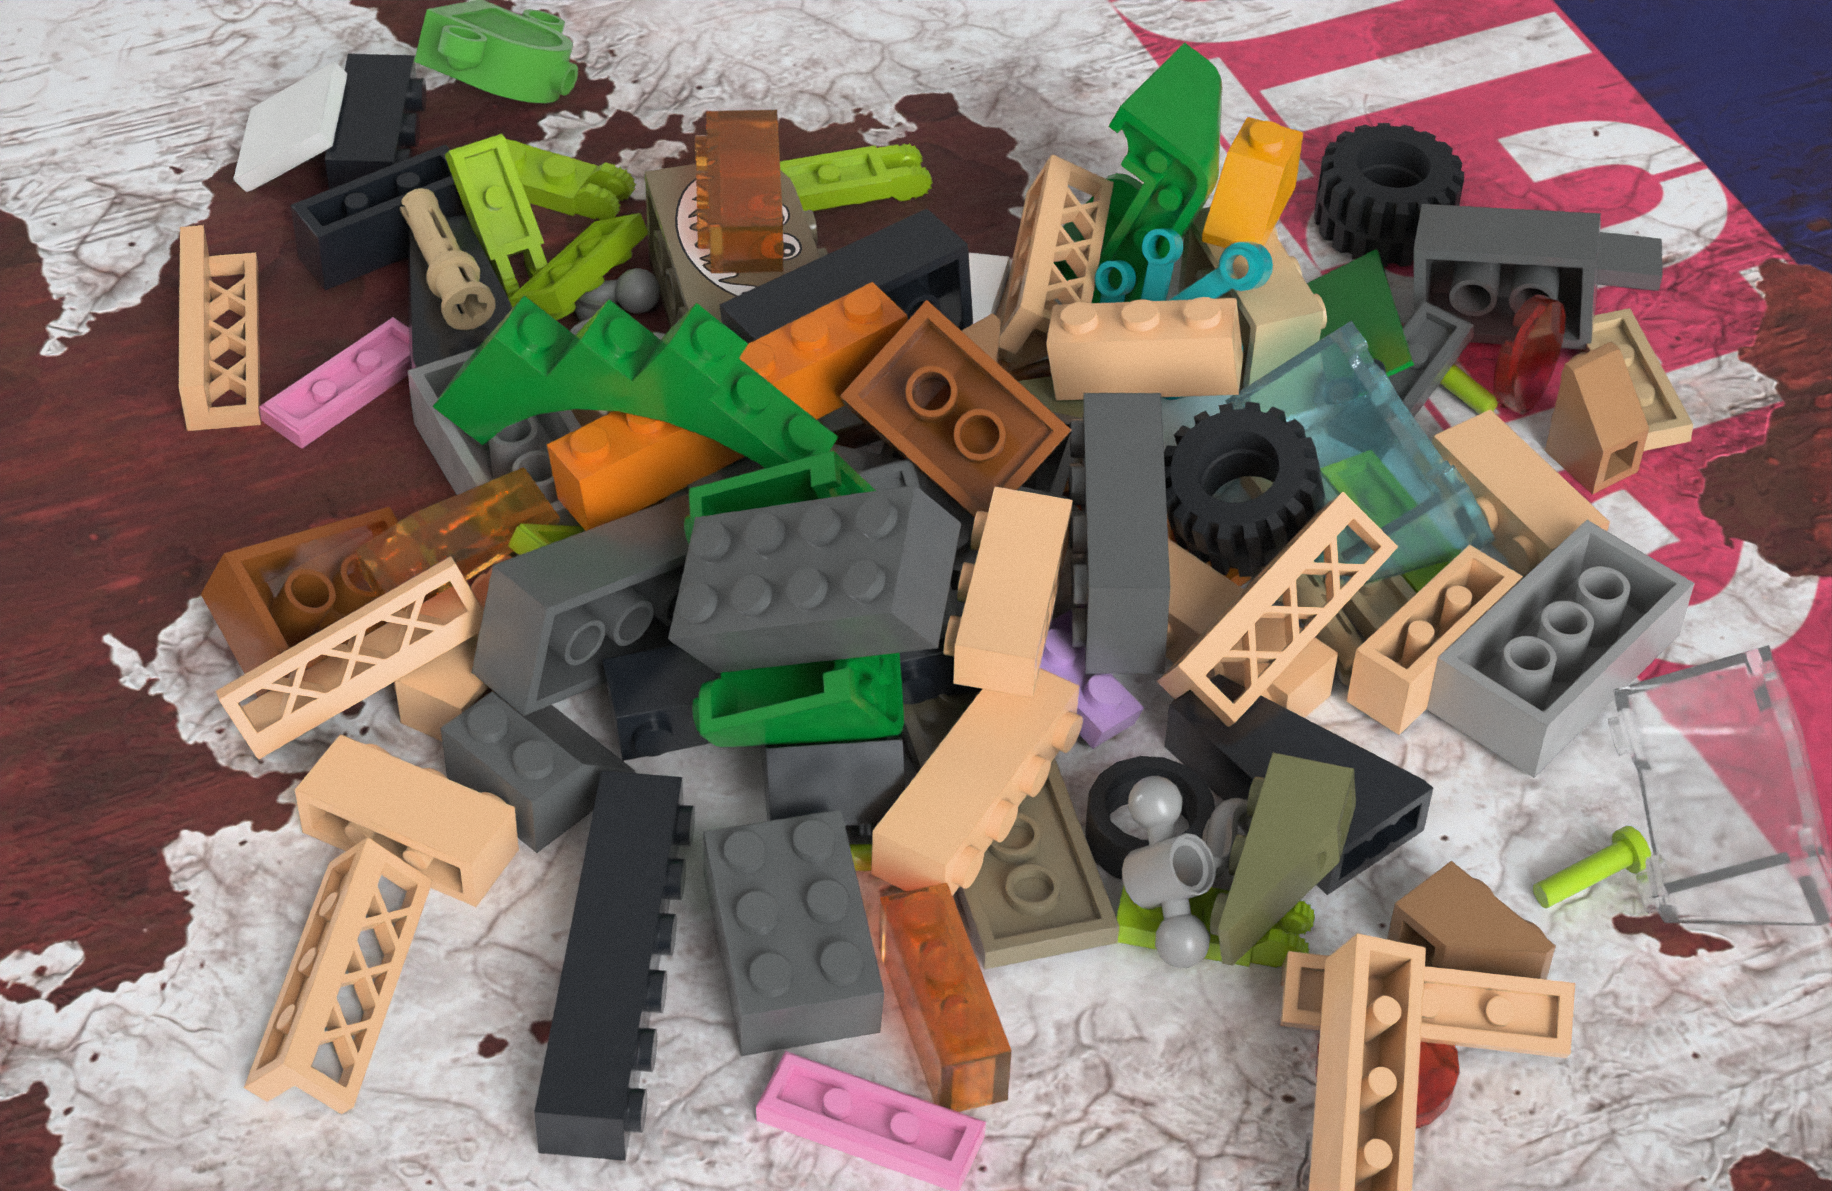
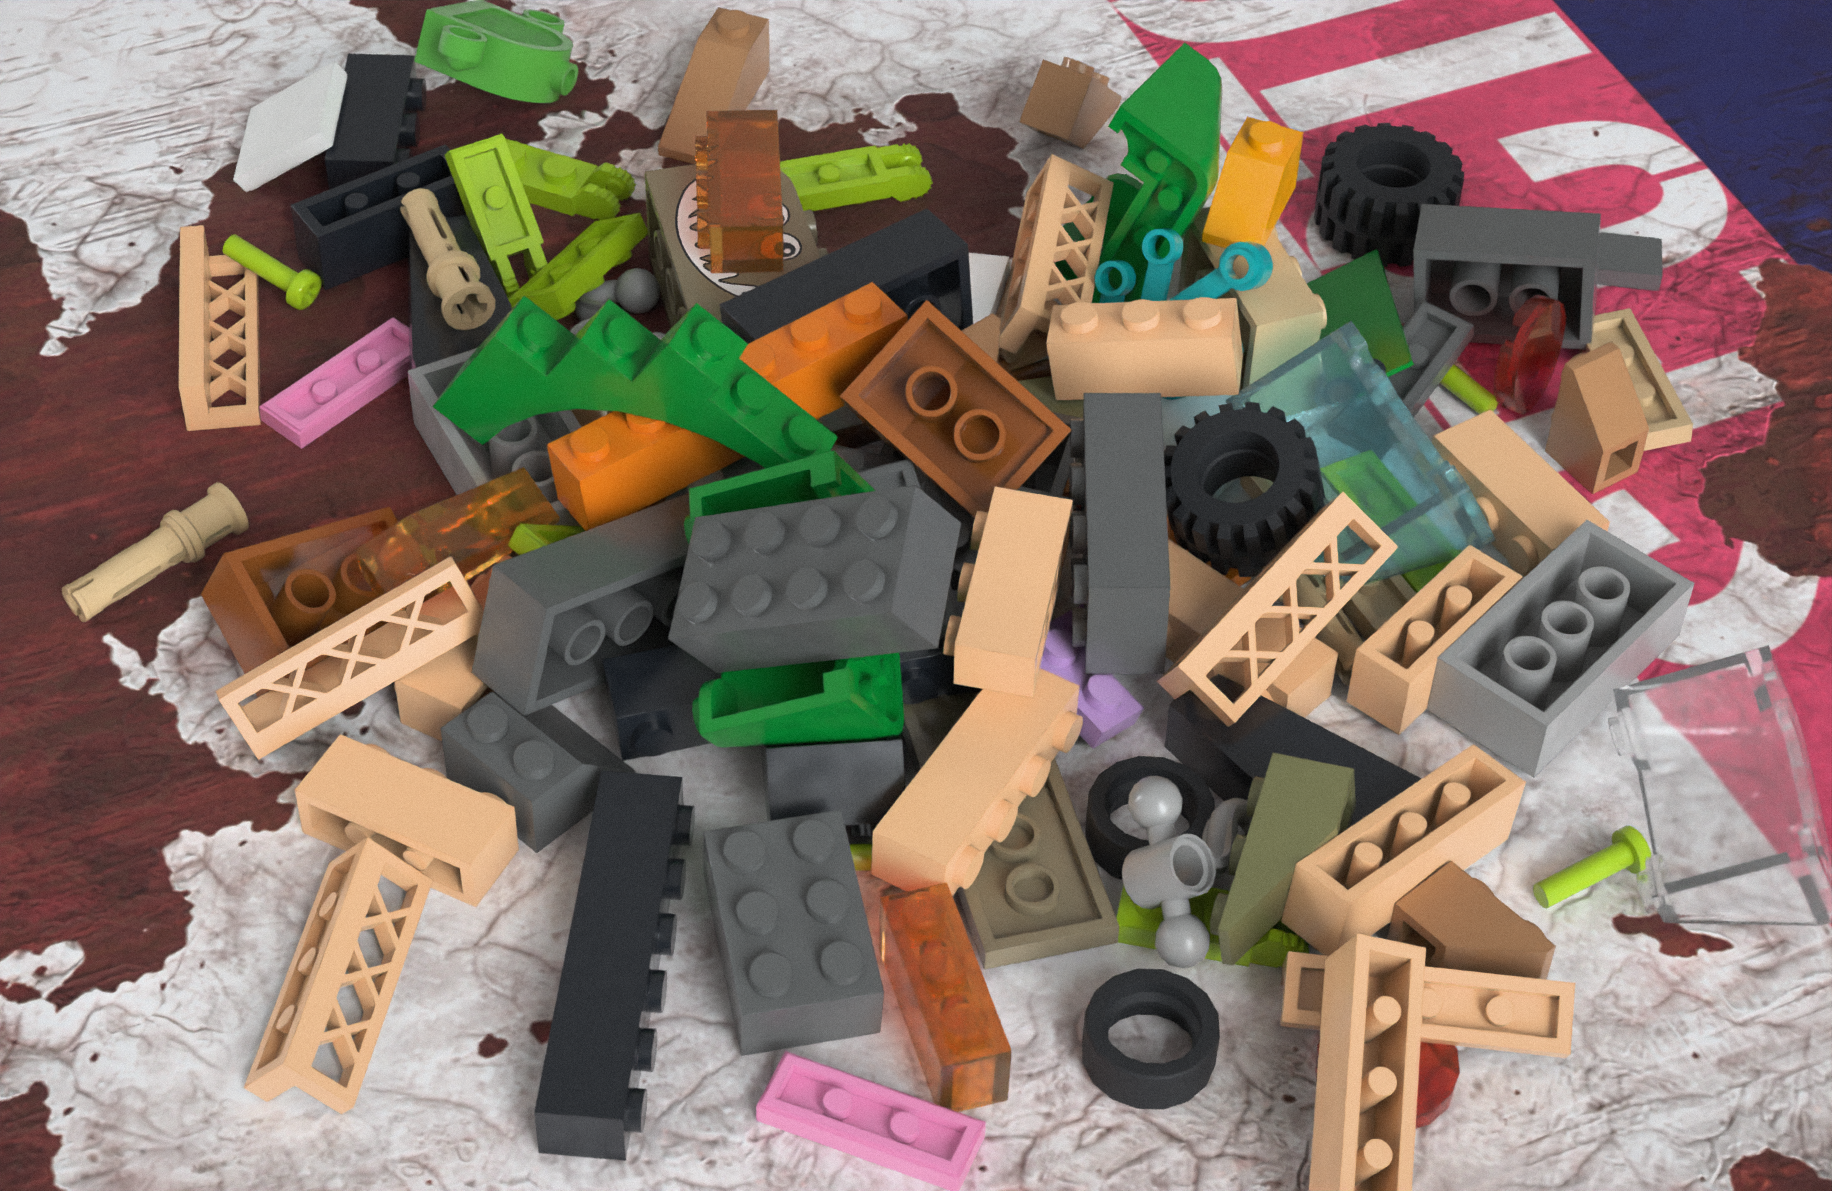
(178, 539): none -> tan pin
(300, 287): none -> lime piece
(721, 76): none -> medium nougat slope
(1069, 102): none -> medium nougat slope
(1157, 994): none -> black tyre
(1365, 870): none -> light nougat brick

